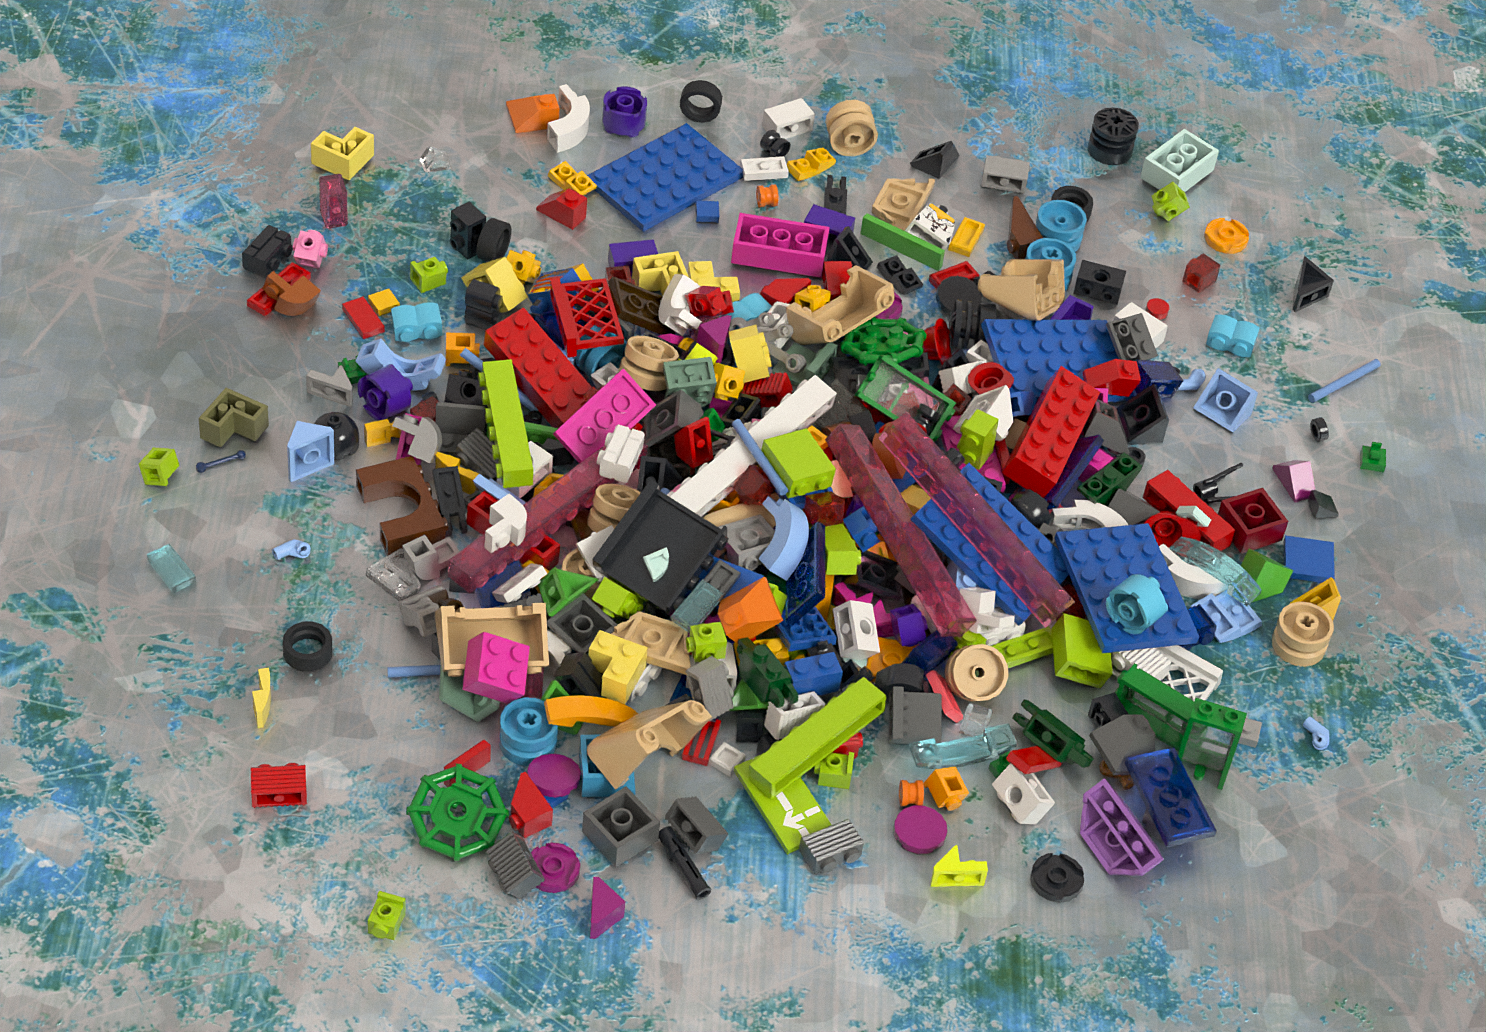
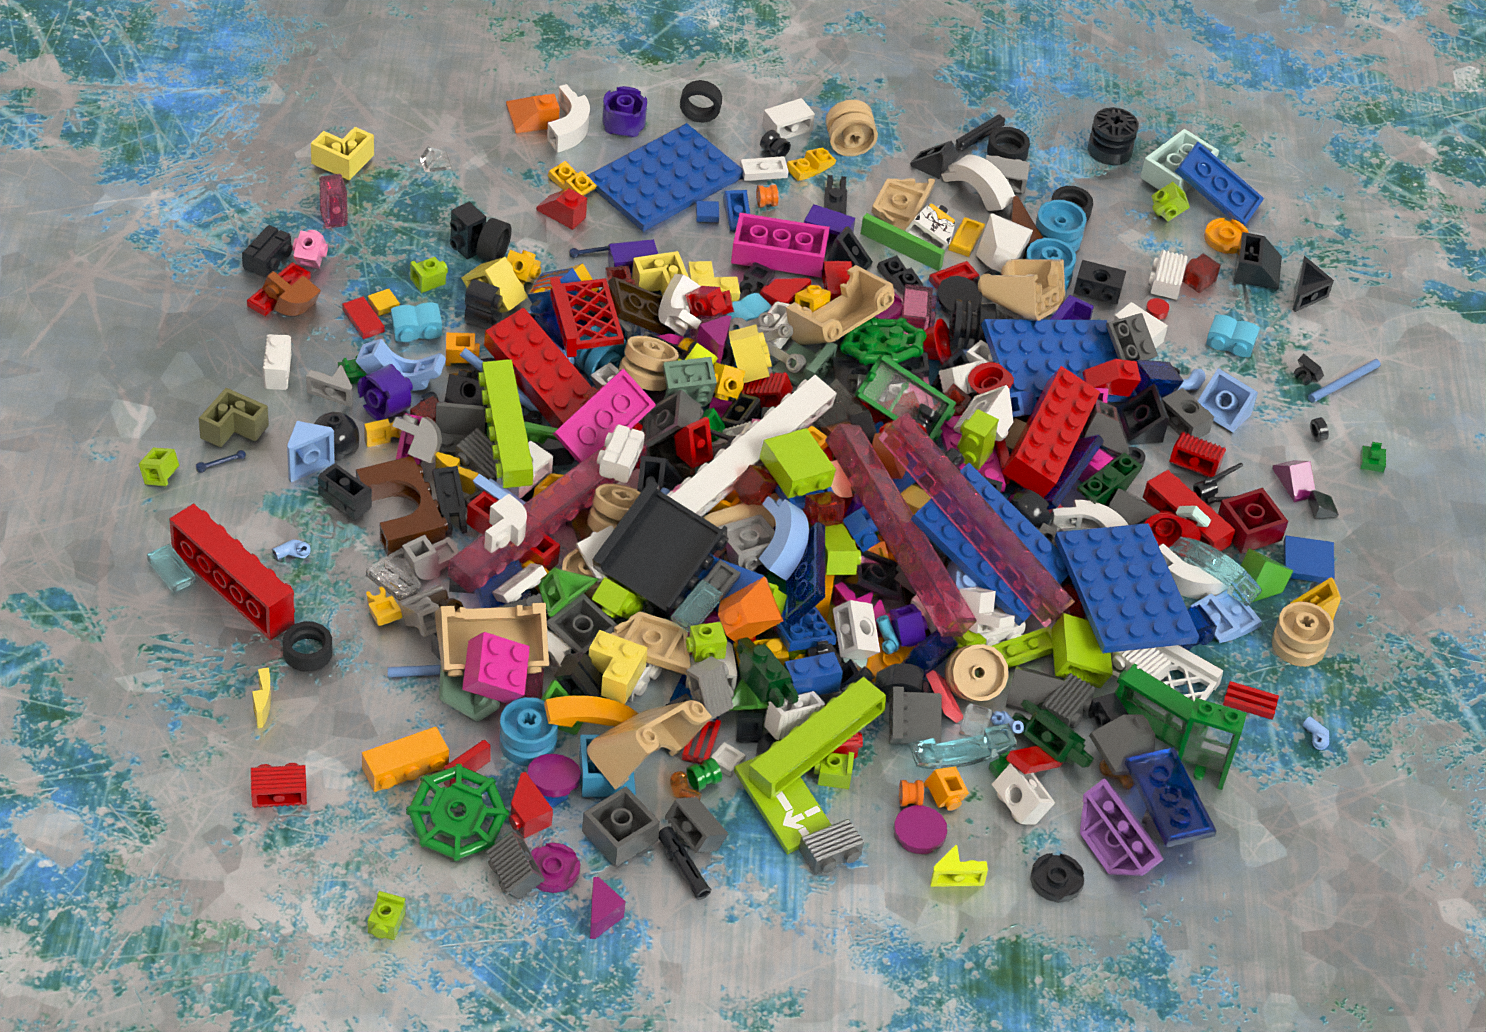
(232, 571): none -> red brick
(277, 362): none -> white brick
(344, 491): none -> black brick
(383, 608): none -> yellow plate
(405, 759): none -> light orange brick
(575, 252): none -> dark blue hinge
(657, 563): light aqua tile -> none
(680, 786): none -> clear orange arm
(706, 773): none -> green wheel
(735, 203): none -> blue slope
(756, 277): none -> black plate
(760, 457): medium blue bar -> none
(891, 641): none -> medium azure arm
(918, 306): none -> clear pink brick
(980, 132): none -> black axle
(984, 178): none -> white arch
(1002, 242): none -> white slope
(1003, 717): none -> light blue arm
(1012, 136): none -> black tyre
(1031, 686): none -> dark grey slope
(1070, 700): none -> dark grey brick
(1136, 603): medium azure brick -> none
(1168, 274): none -> white brick
(1187, 414): none -> dark grey brick
(1197, 455): none -> red brick
(1219, 184): none -> blue tile
(1250, 733): light grey plate -> none
(1251, 697): none -> red tile
(1257, 262): none -> black slope
(1308, 367): none -> black tile

